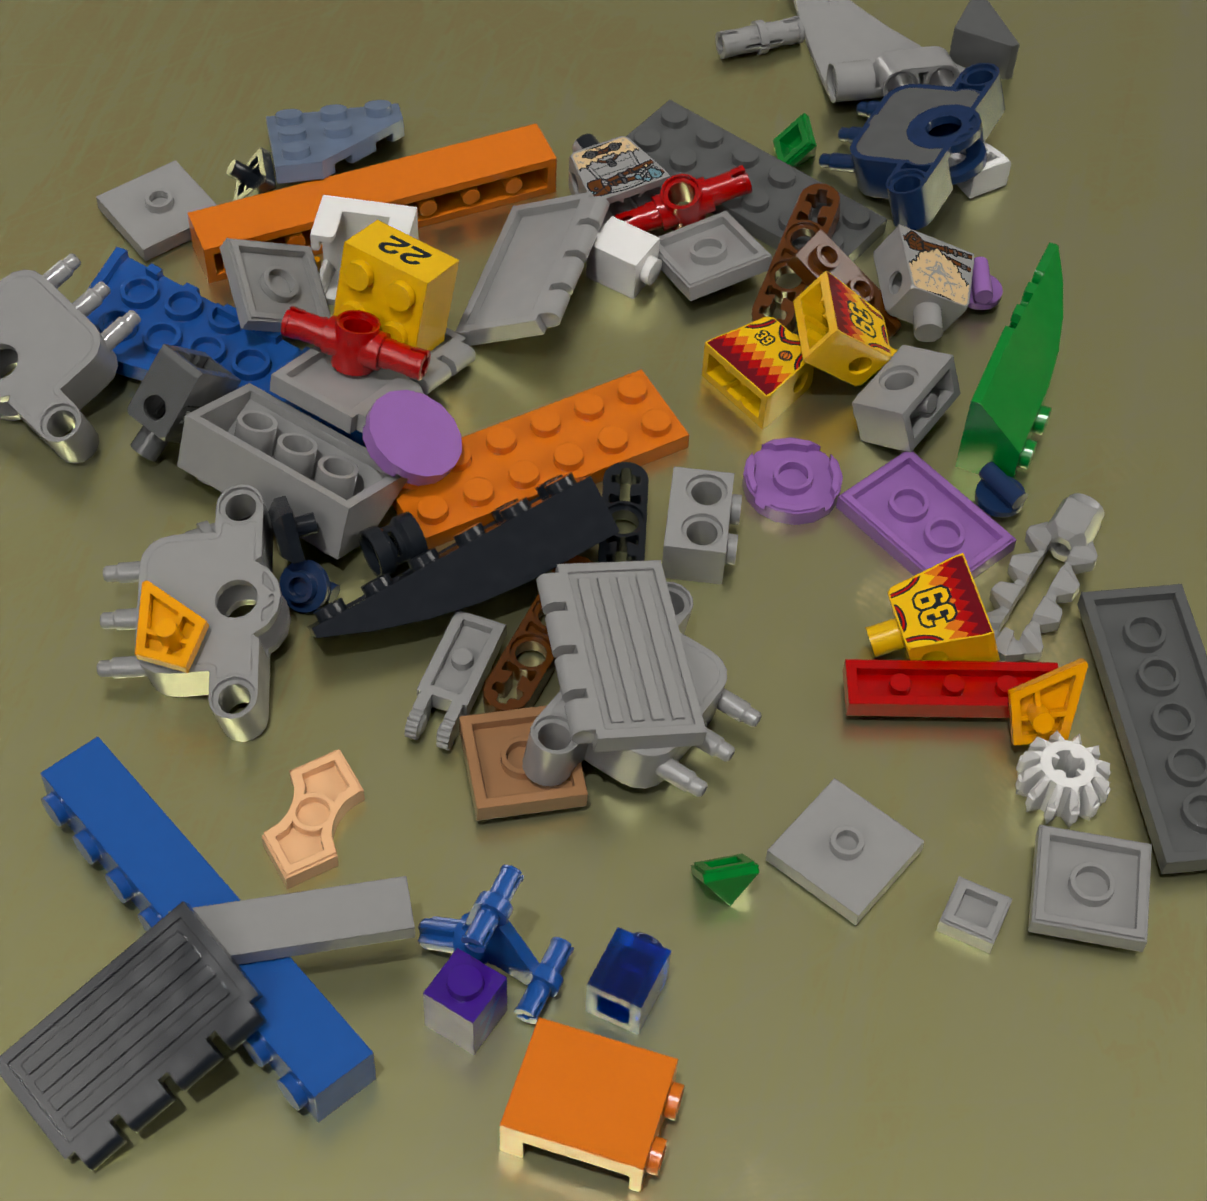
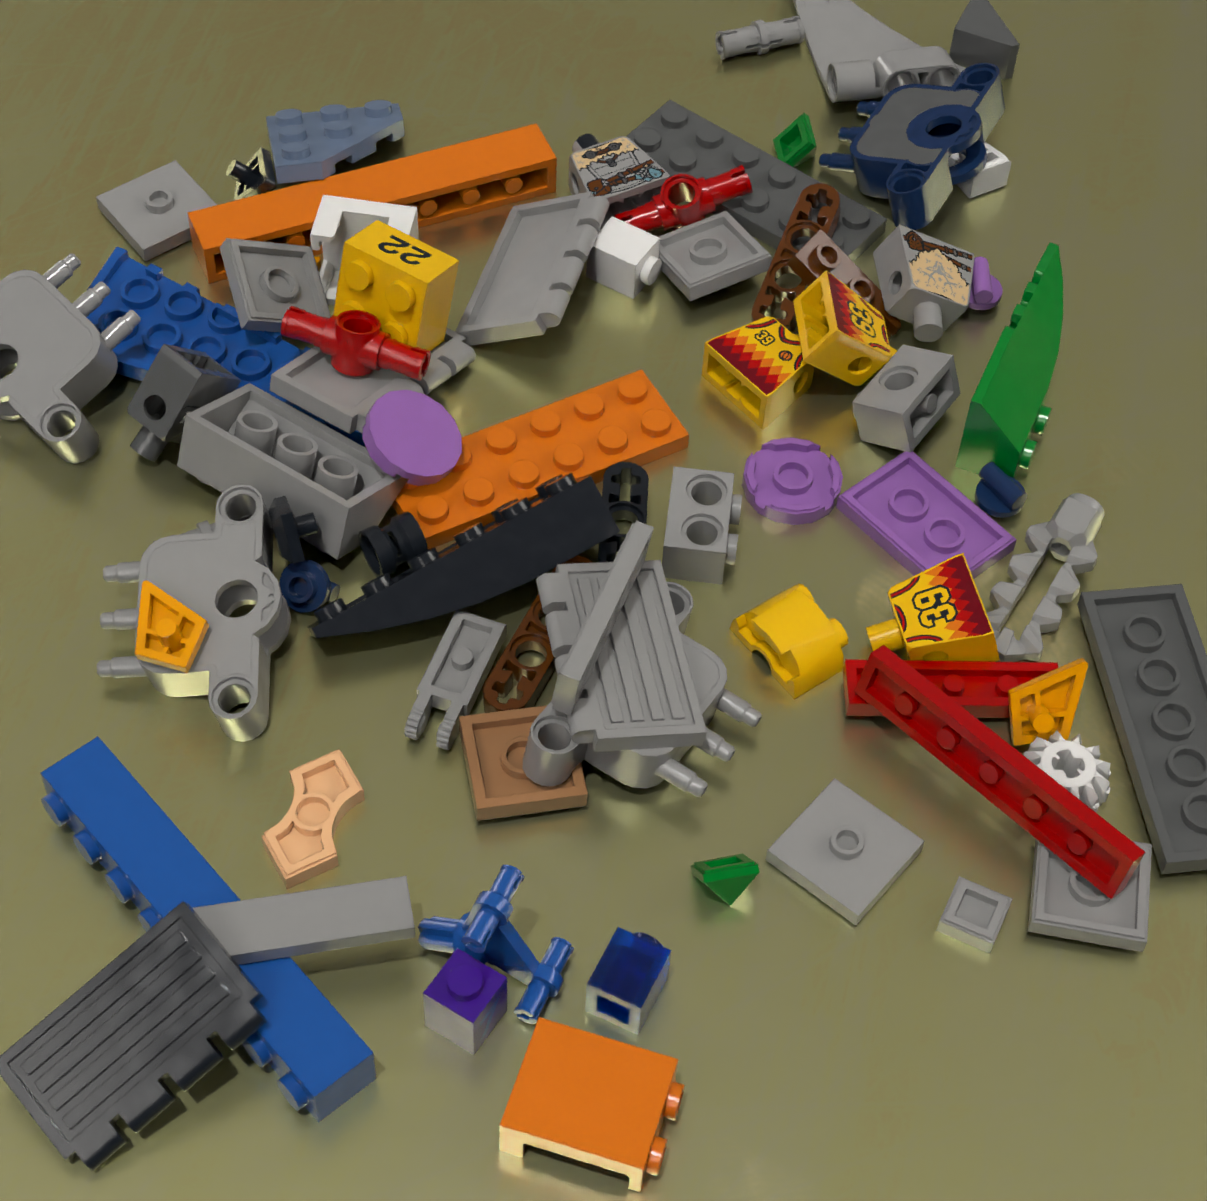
(601, 618): none -> light grey tile
(794, 639): none -> yellow cylinder
(999, 772): none -> red plate

